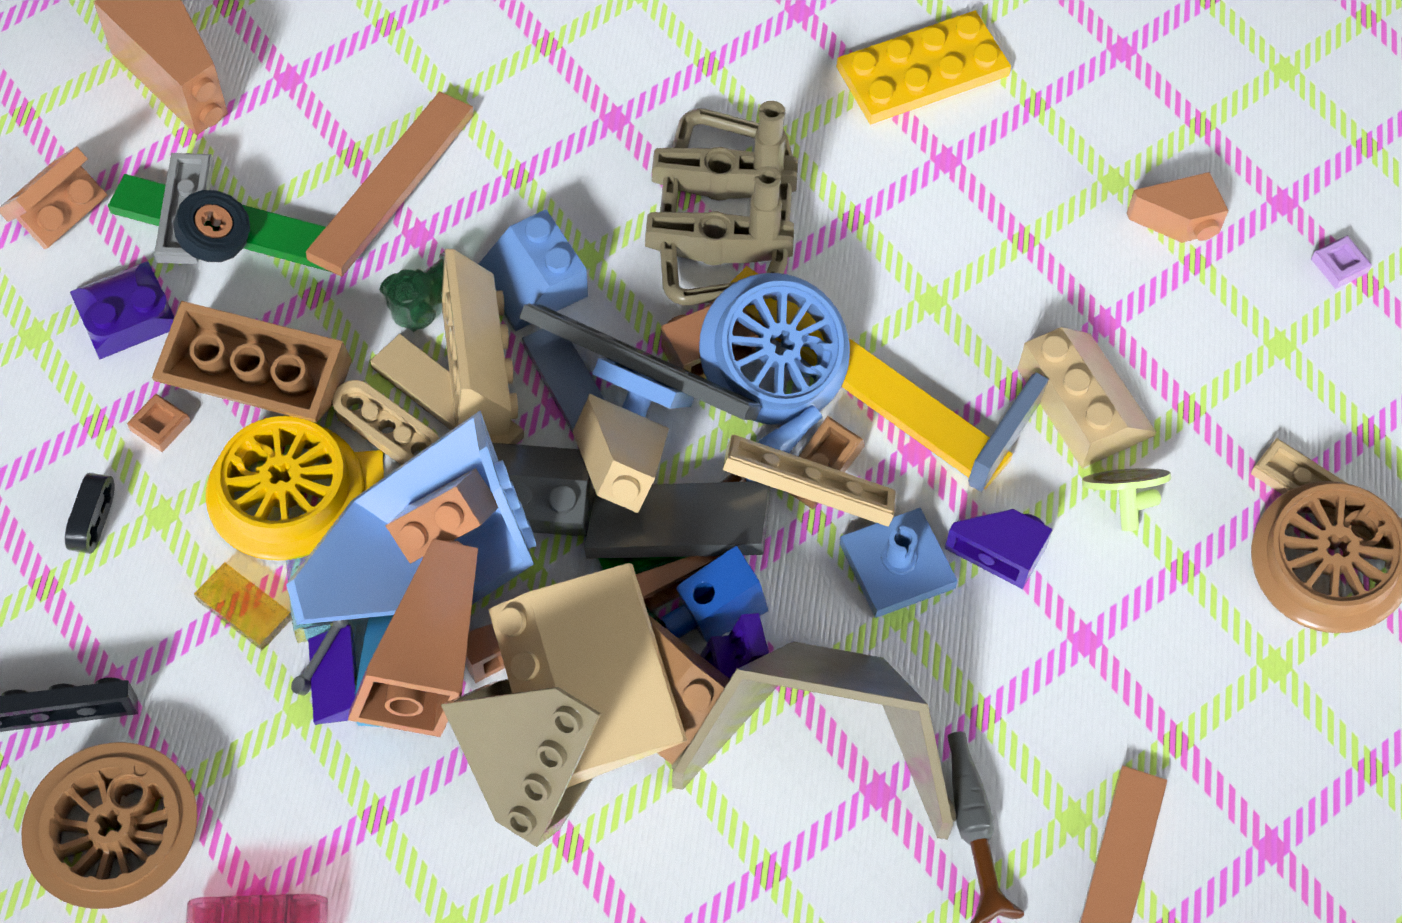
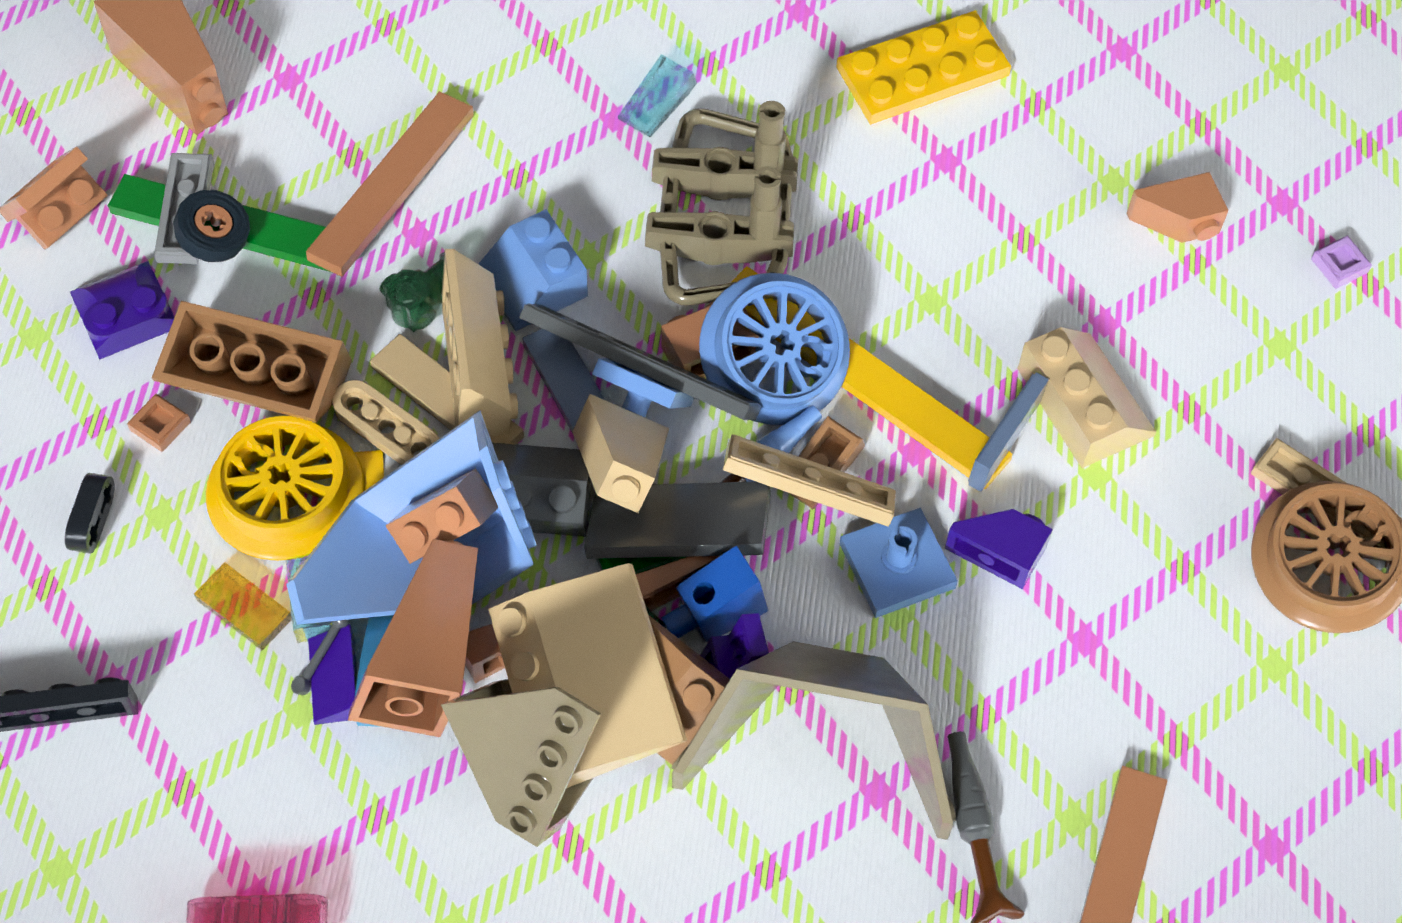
(116, 771): medium nougat piece -> none
(658, 96): none -> clear light blue slope
(1126, 483): yellowish green shield -> none

